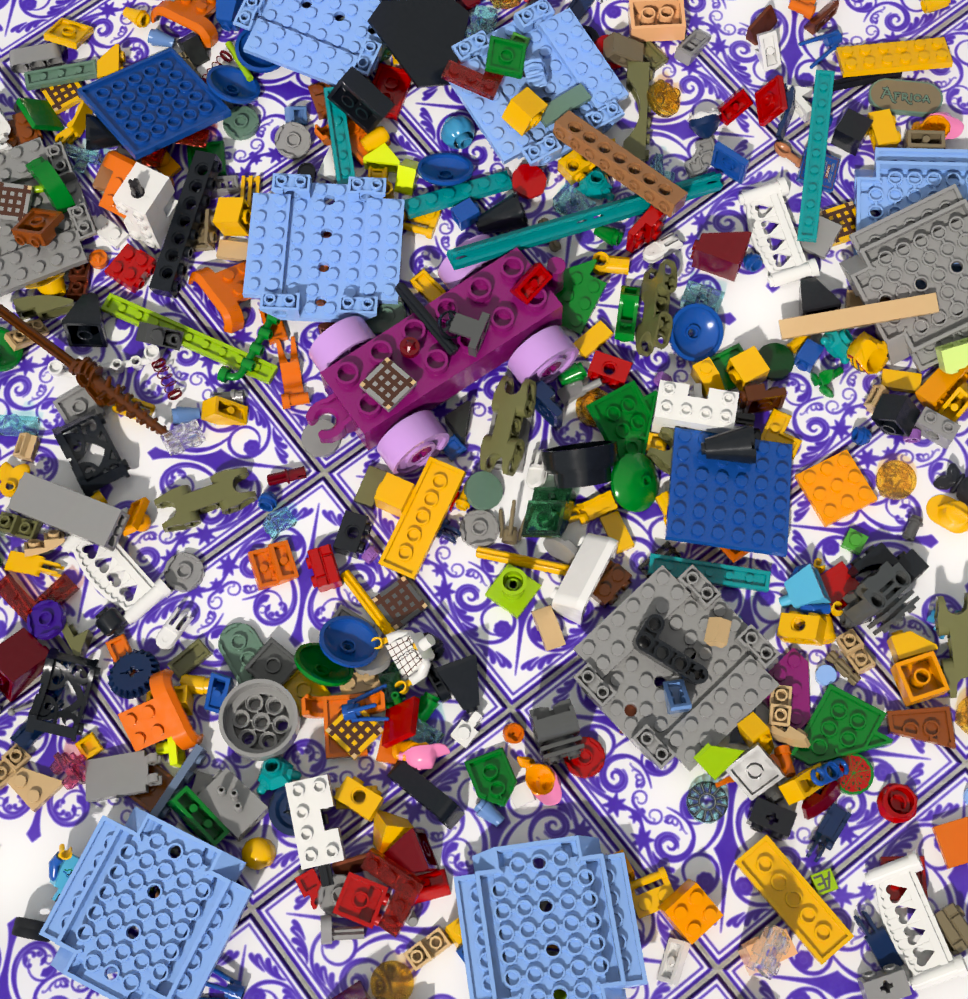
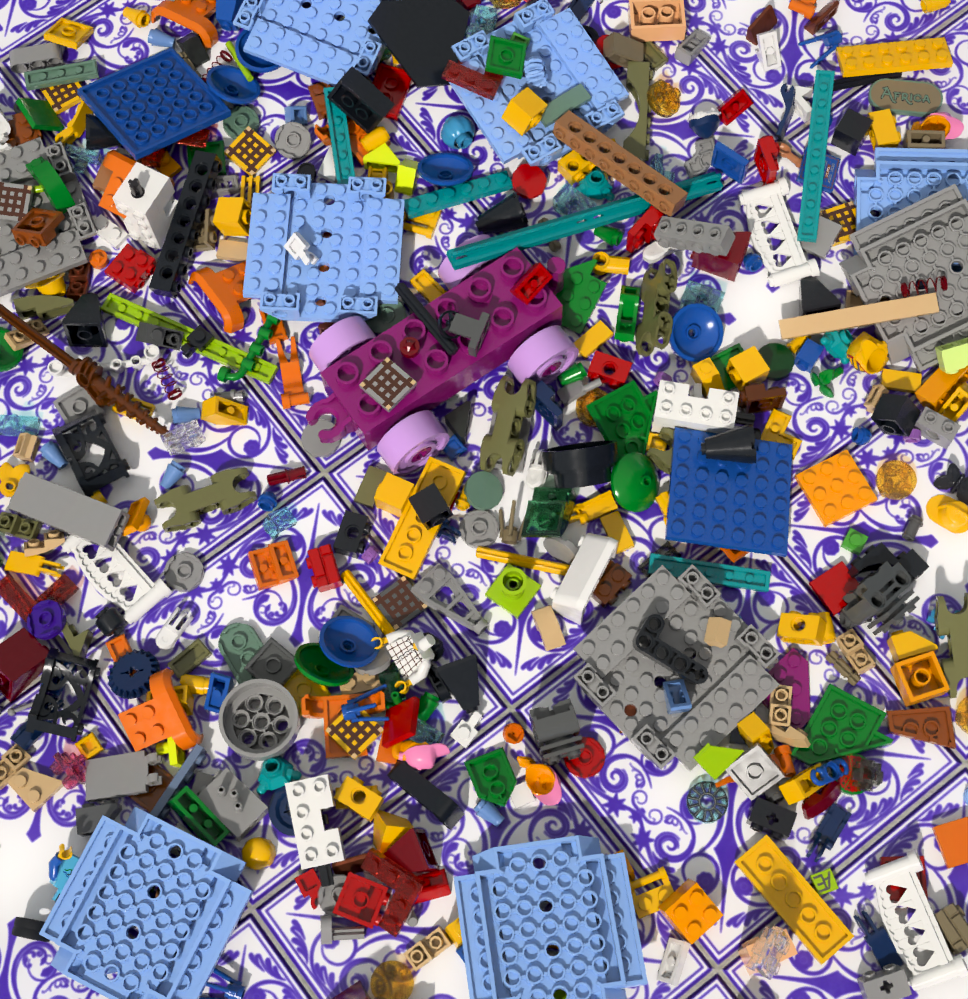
(53, 454): none -> medium blue cone
(90, 815): none -> dark grey slope
(111, 61): yellow slope -> none
(172, 474): none -> medium blue cone
(198, 339): none -> black plate
(250, 151): none -> tile
(298, 248): none -> white plate
(430, 506): none -> black head
(432, 583): none -> light grey plate
(465, 213): blue brick -> none
(694, 236): none -> light grey brick
(766, 158): none -> red plate
(771, 100): red tile -> none
(808, 591): medium azure torso -> none
(825, 675): light blue tile -> none
(873, 771): none -> clear smoke brick
(897, 803): red hat -> none
(904, 289): none -> dark red piece

